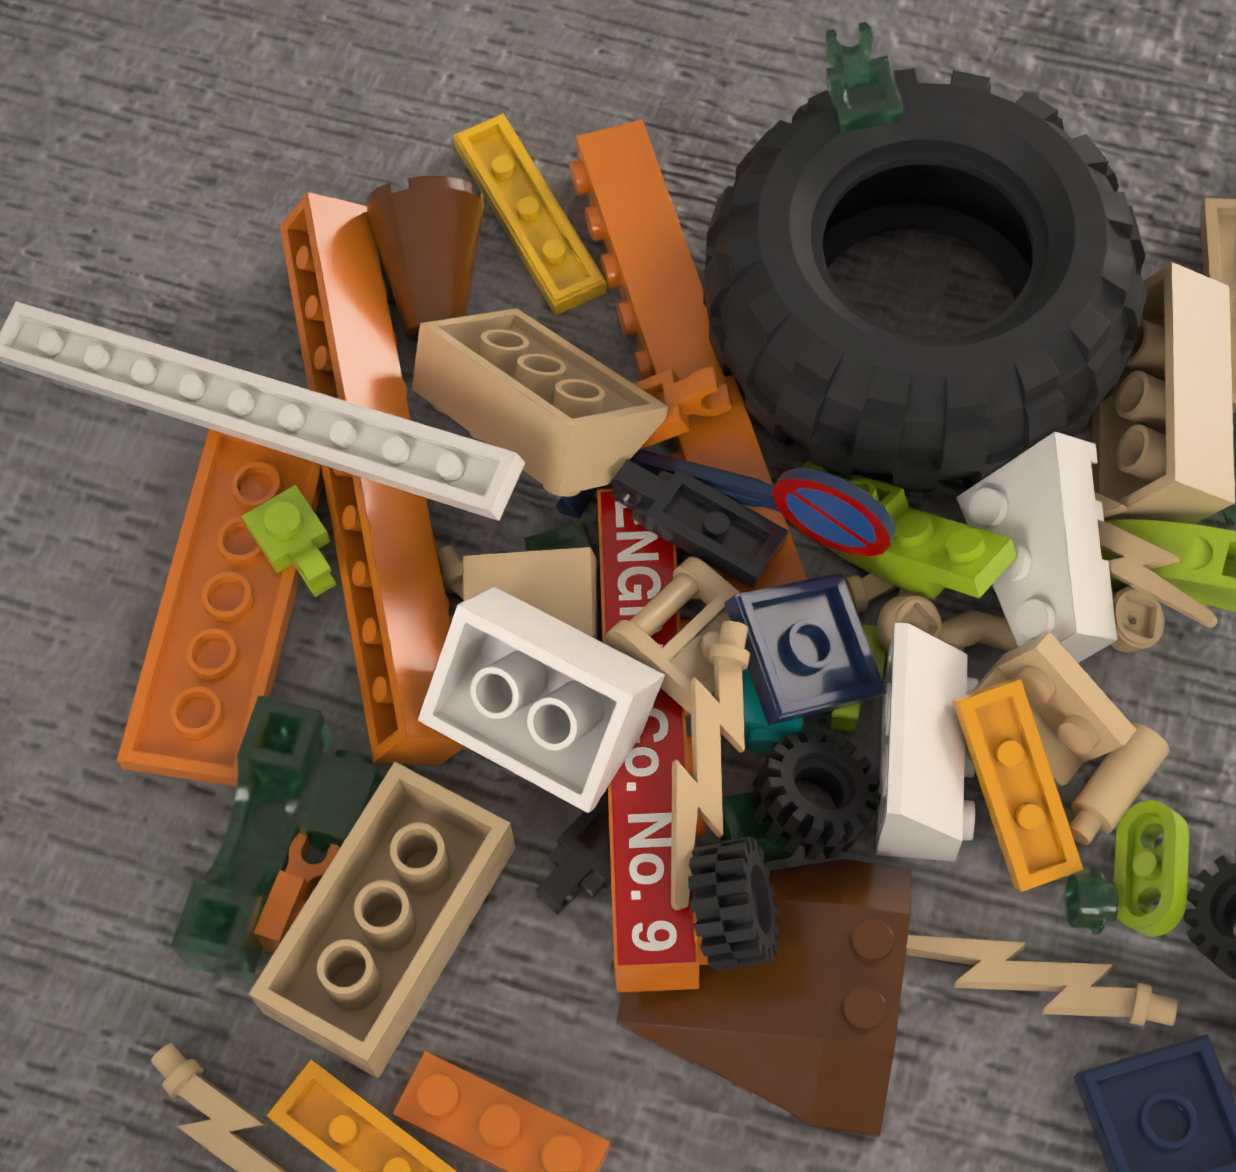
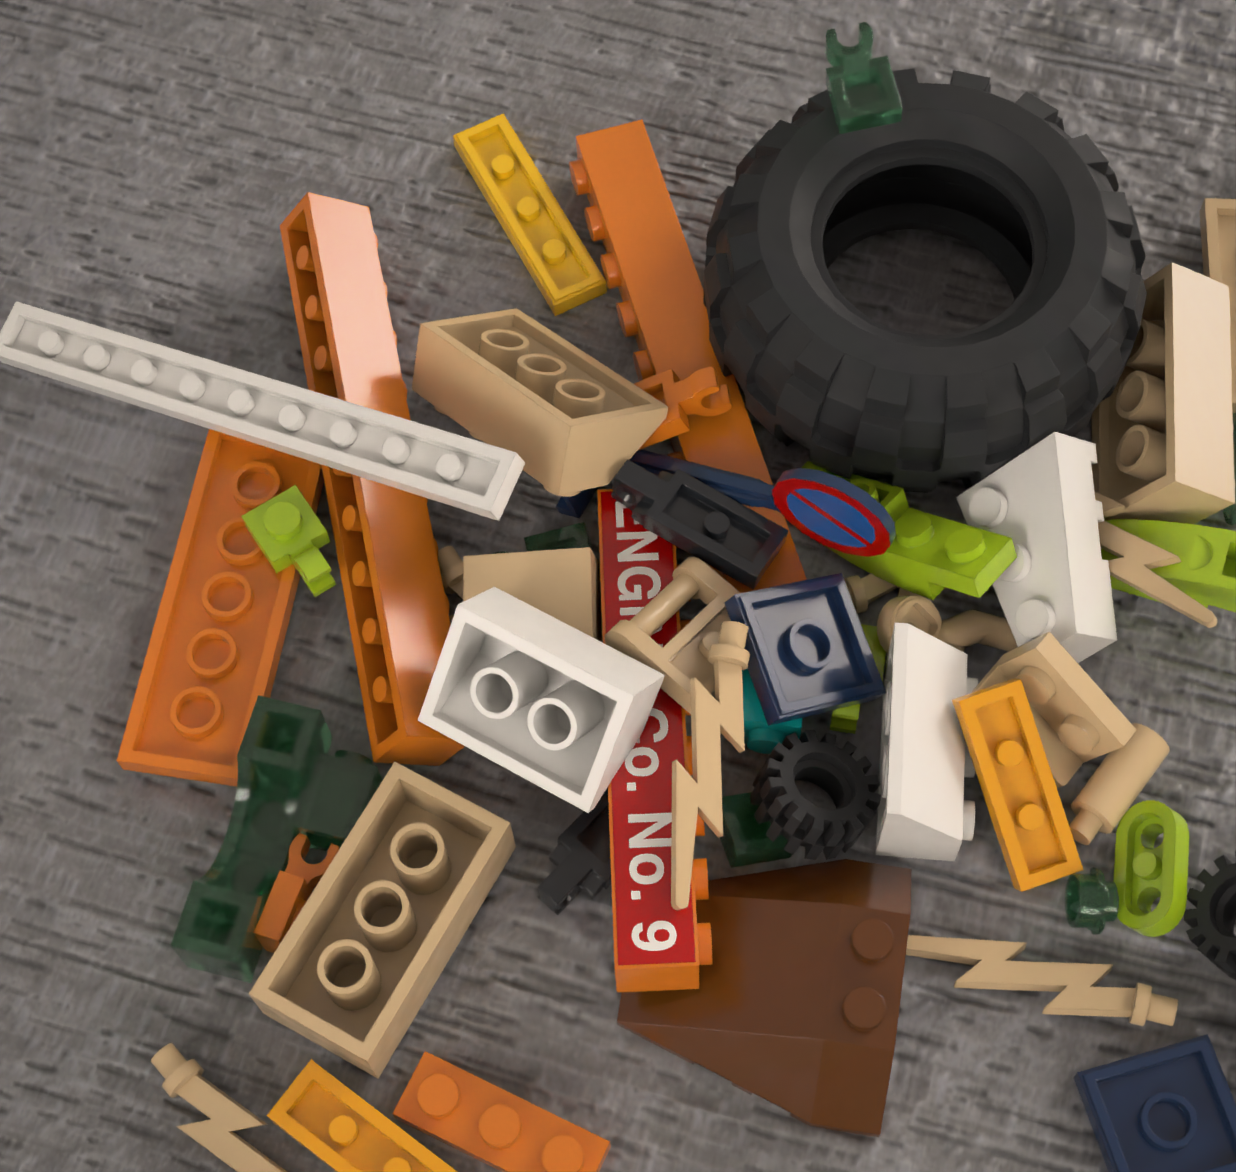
(428, 246): reddish brown cone -> none
(733, 904): black tyre -> none
(1137, 620): tan tile -> none

